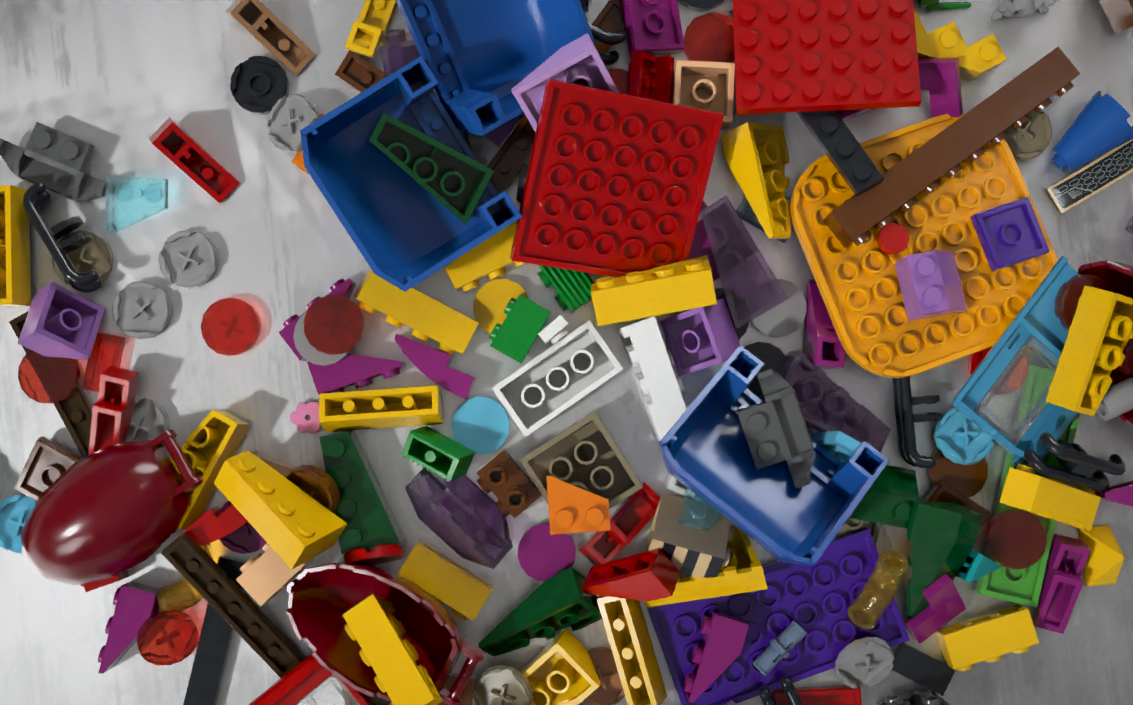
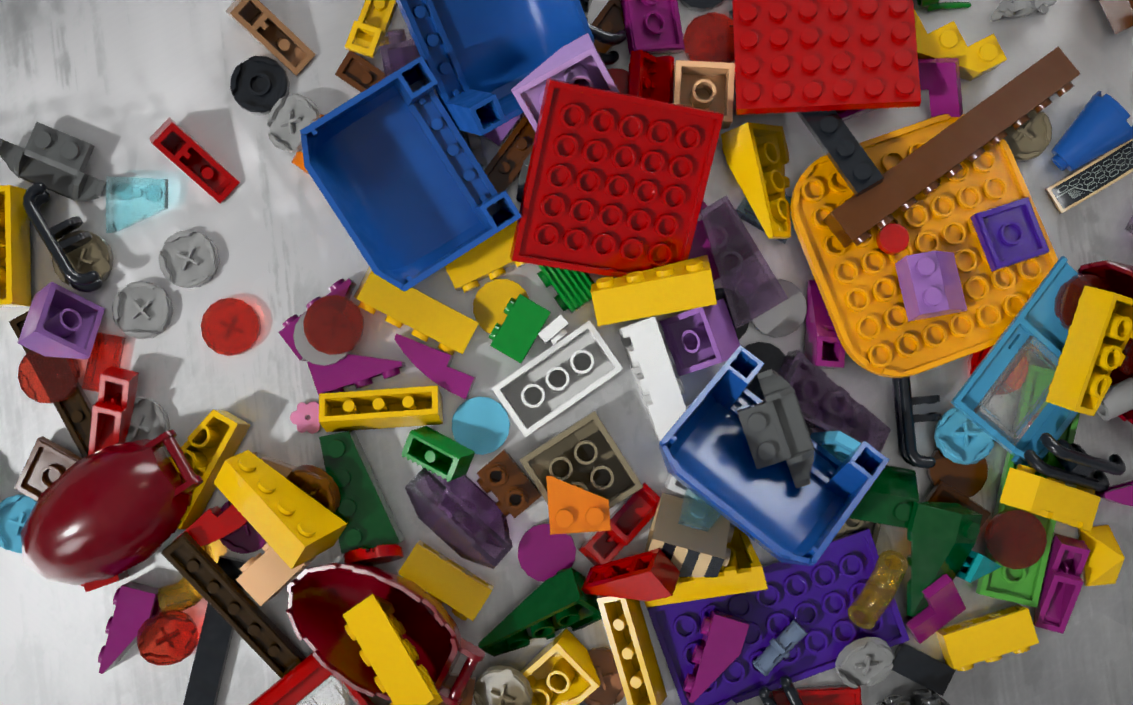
(439, 169): dark green wedge -> none

